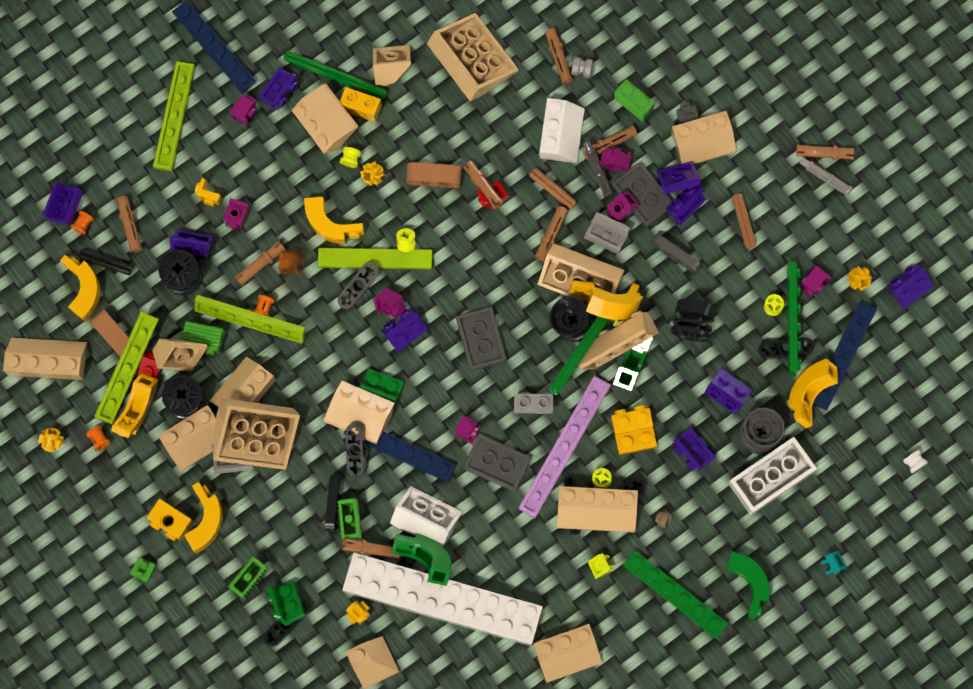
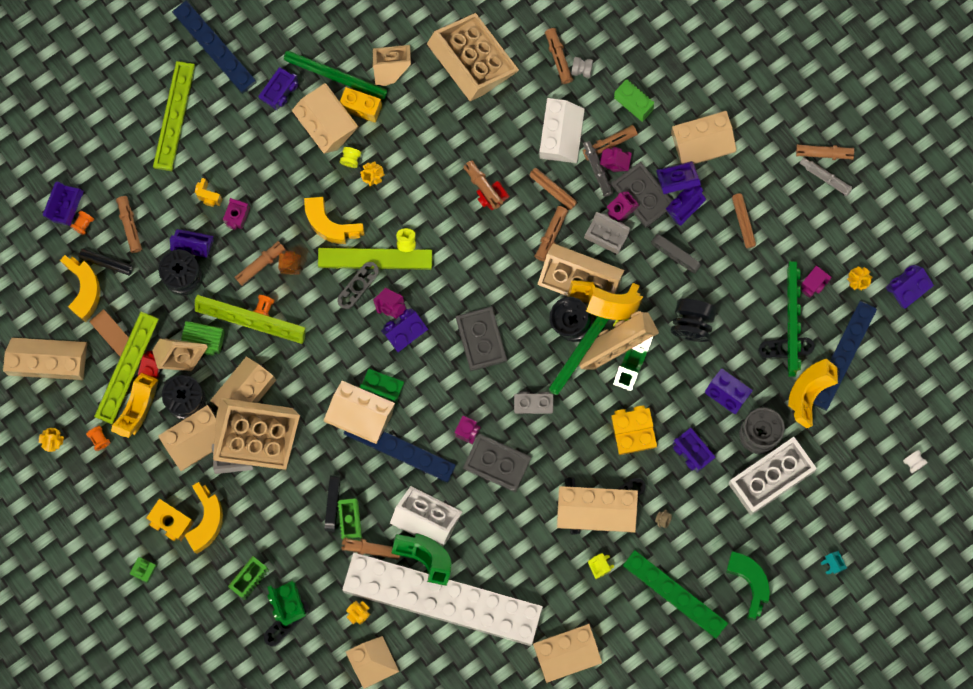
(244, 109): magenta brick -> none
(350, 455): black beam -> none
(433, 175): medium nougat beam -> none
(564, 447): lavender tile -> none
(602, 475): neon yellow wheel -> none
(686, 113): dark grey gear -> none
(774, 300): neon yellow wheel -> none

